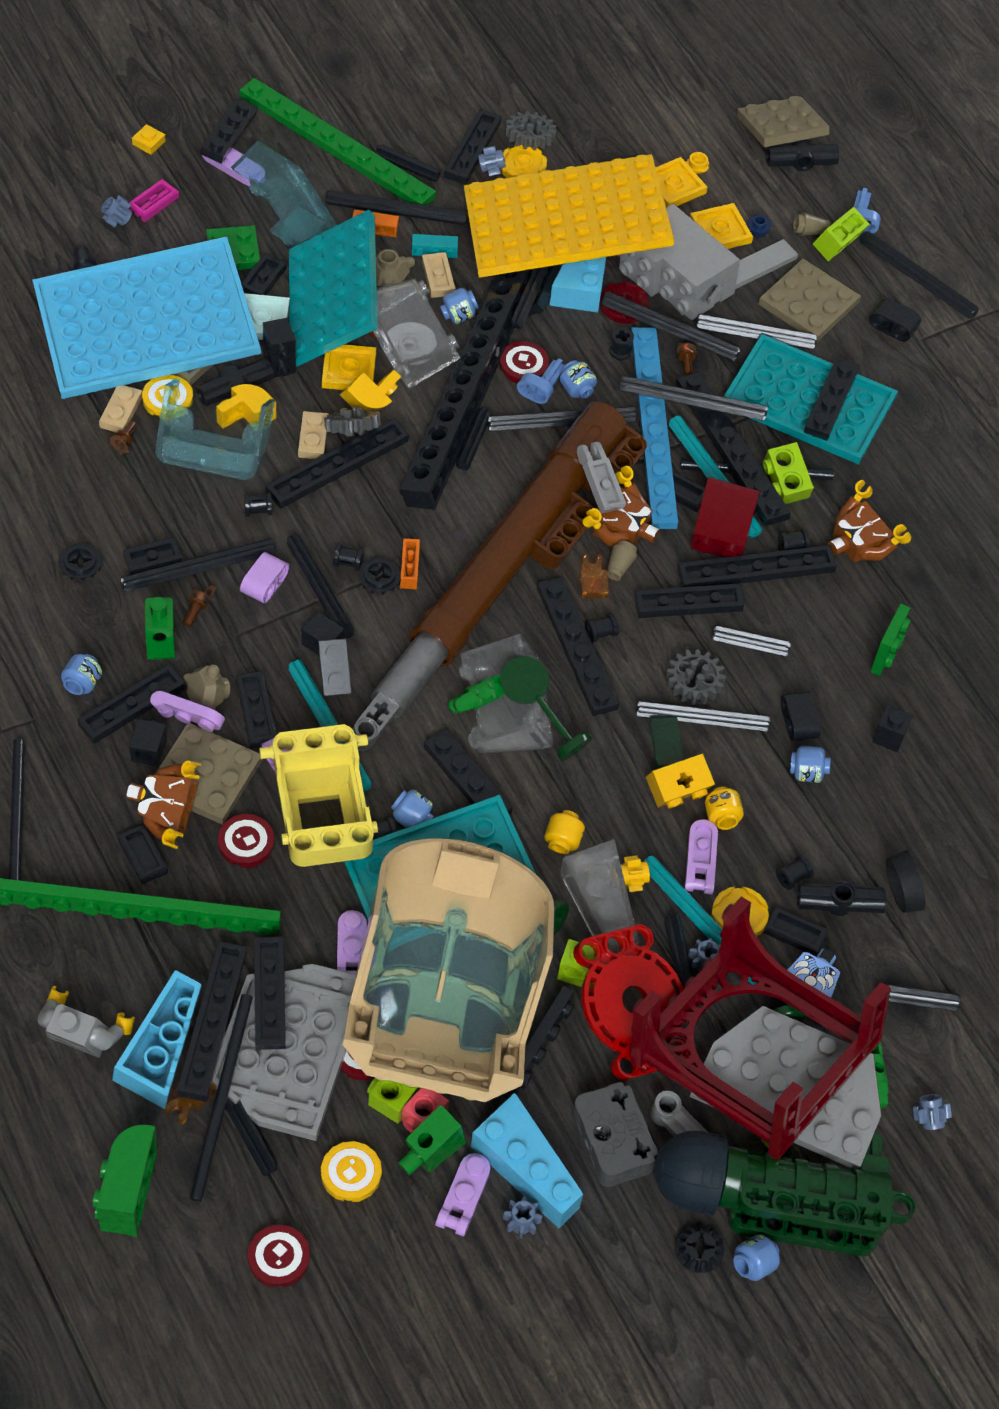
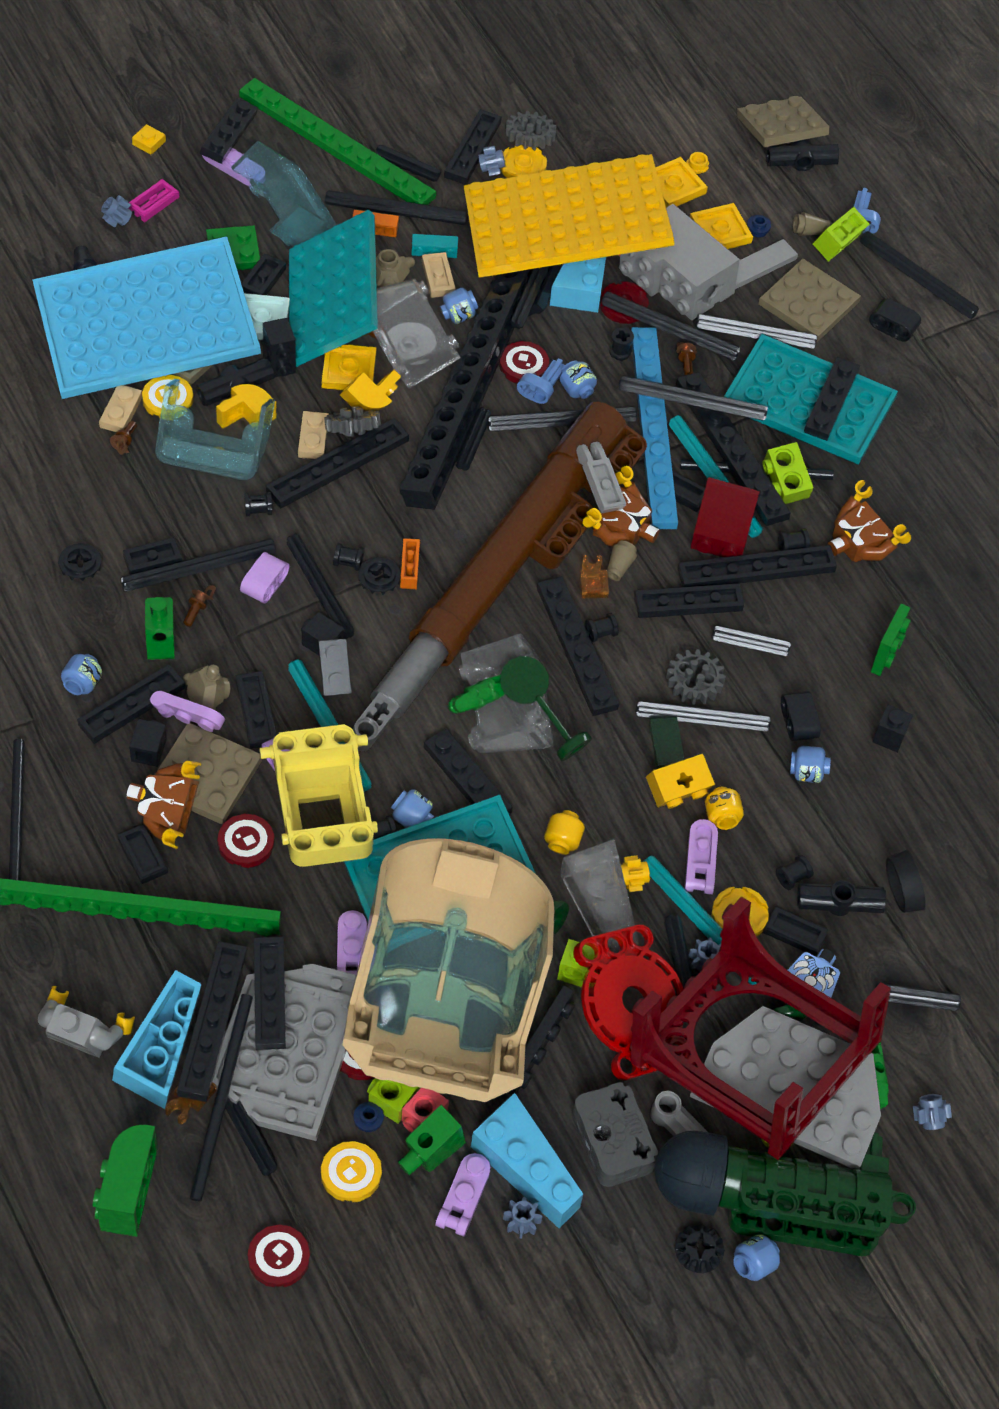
(368, 1125): none -> dark blue plate

